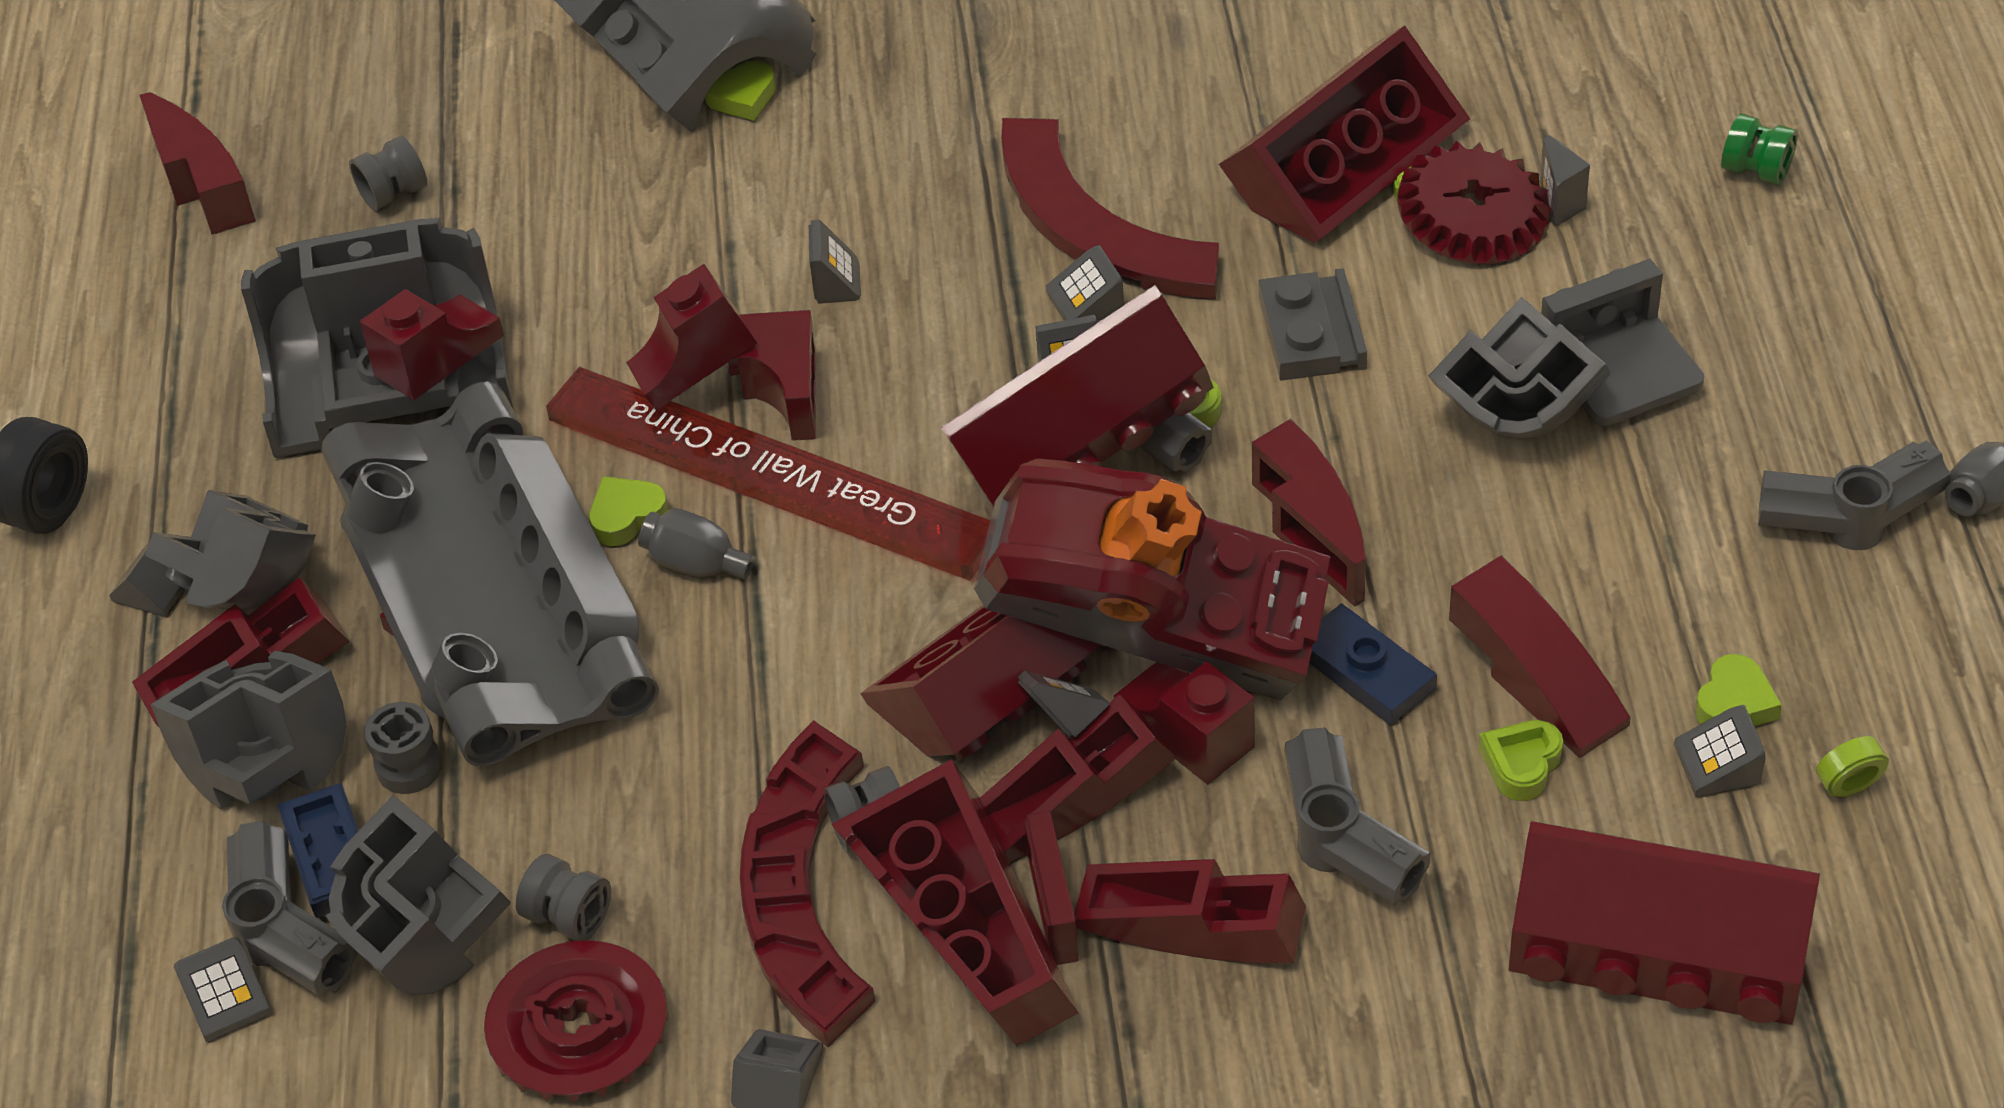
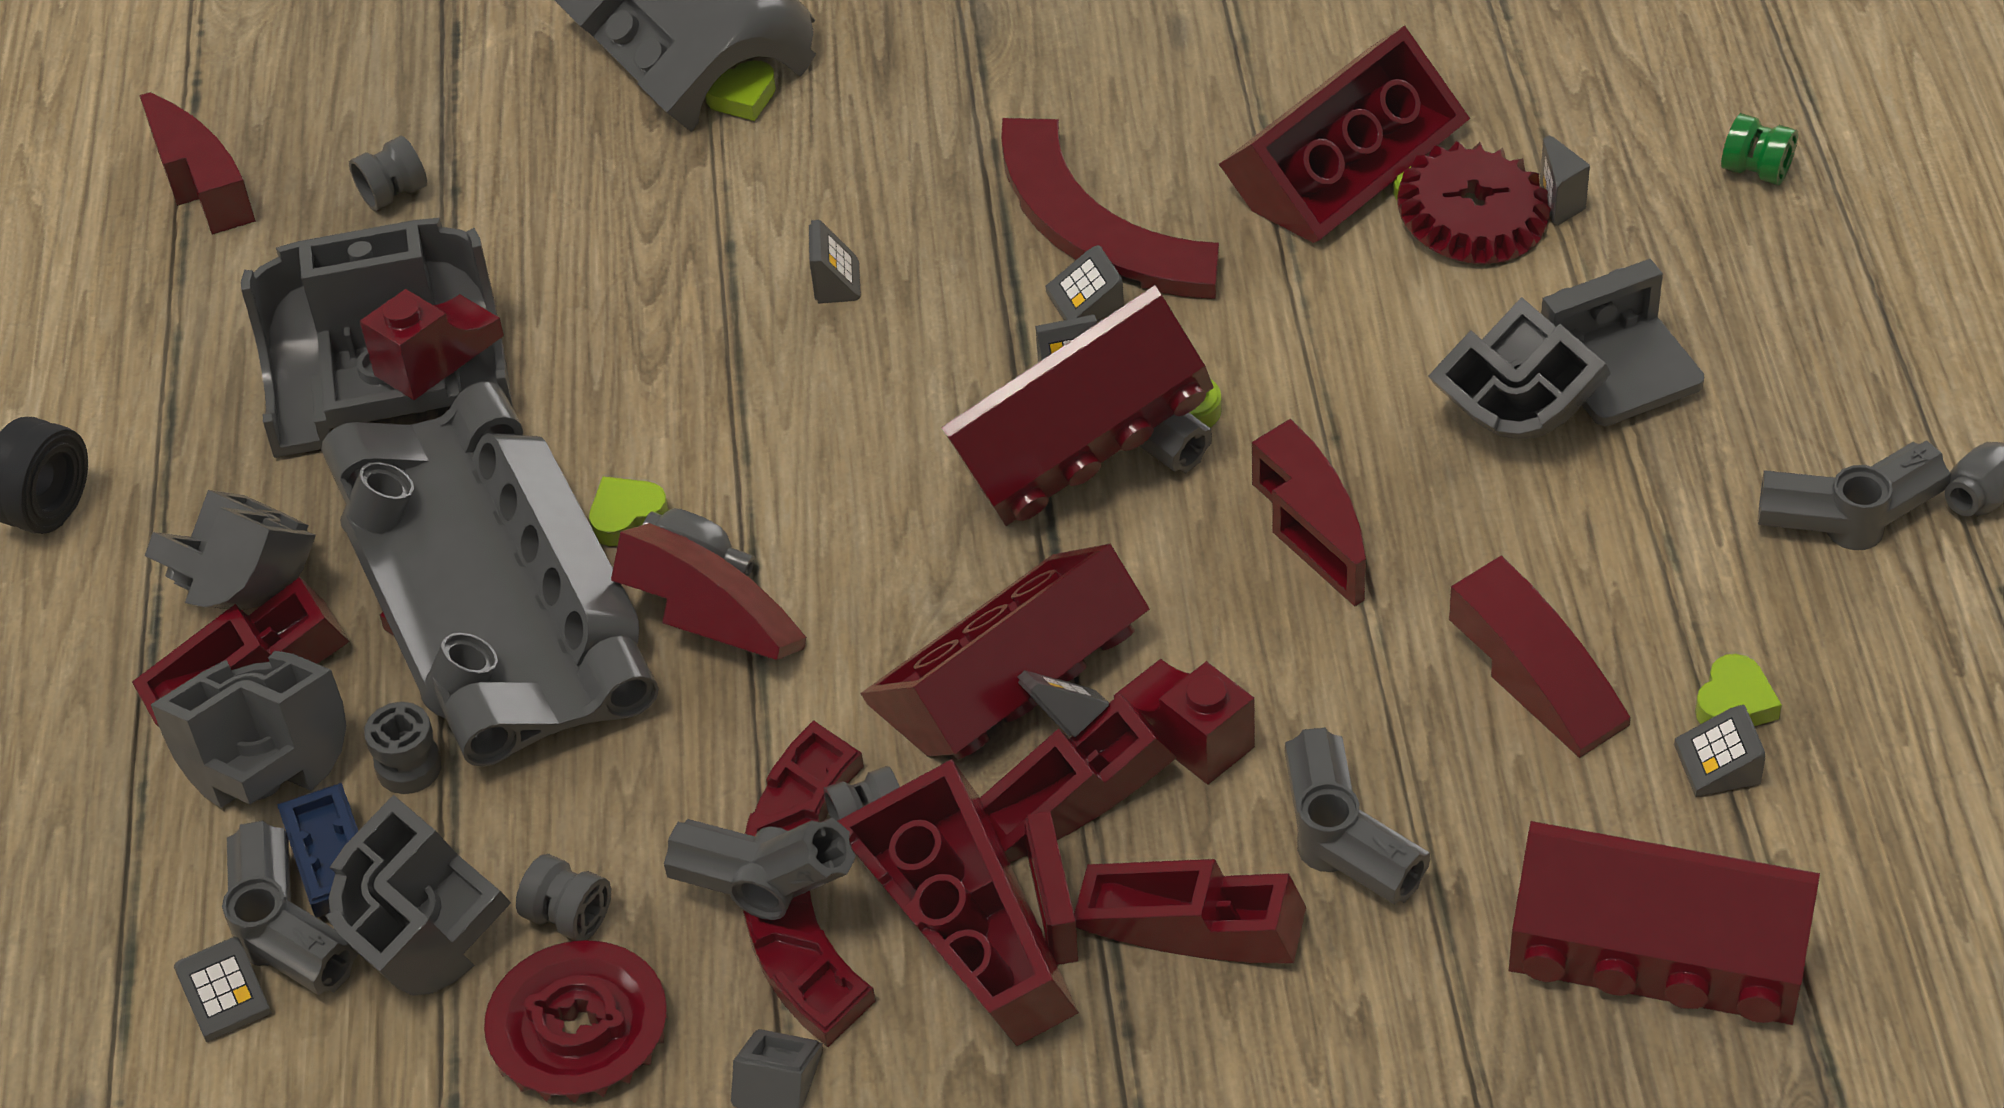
(146, 586): dark grey slope -> none
(692, 338): dark red arch -> none
(704, 592): none -> dark red slope
(759, 870): none -> dark grey piece
(773, 473): clear red tile -> none
(781, 367): dark red arch -> none
(1151, 575): dark red piece -> none
(1311, 324): dark grey plate -> none
(1370, 665): dark blue plate -> none
(1521, 757): lime tile -> none
(1852, 766): lime tile -> none

